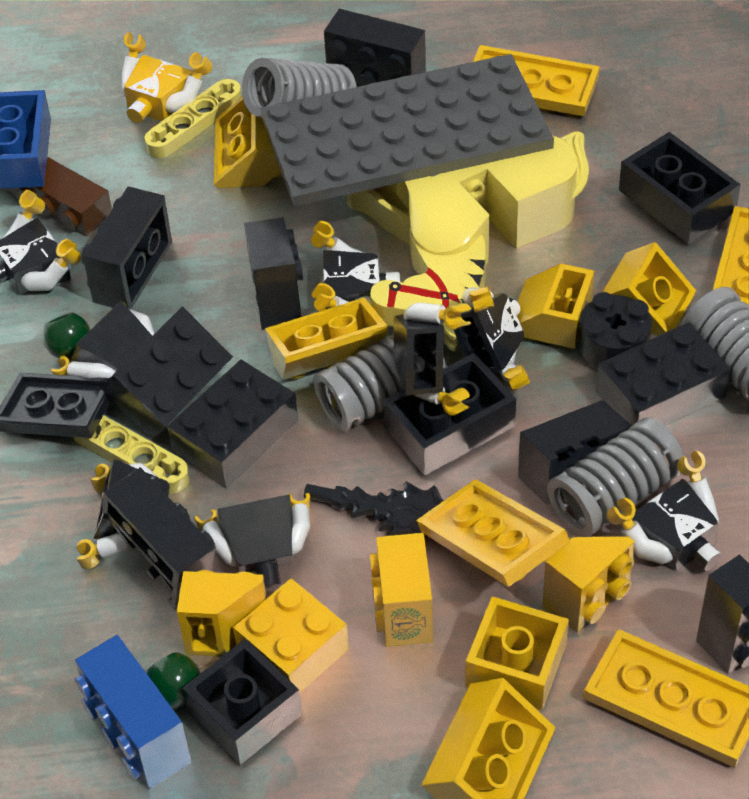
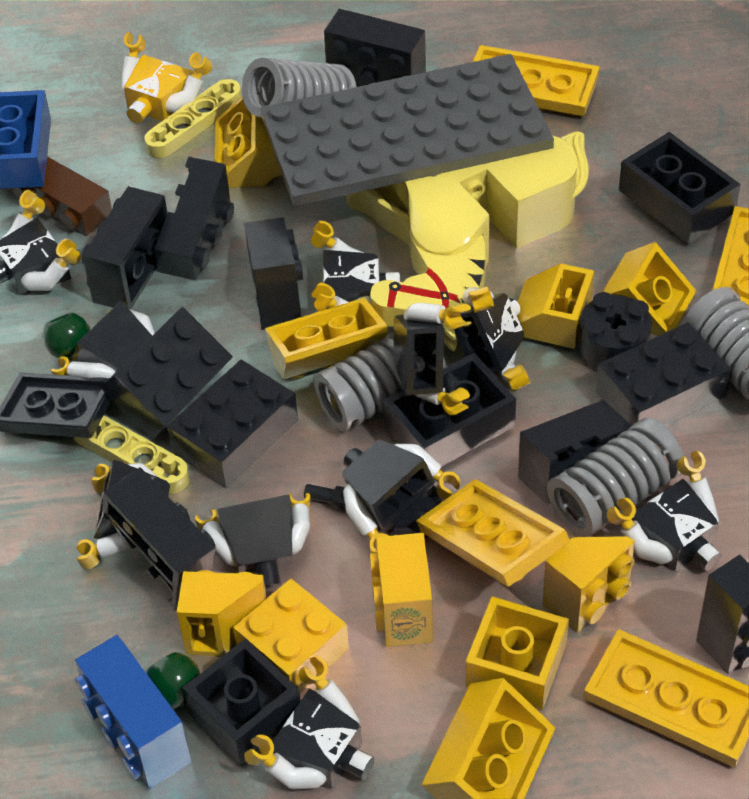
(197, 221): none -> black wedge
(316, 740): none -> torso
(387, 482): none -> black torso

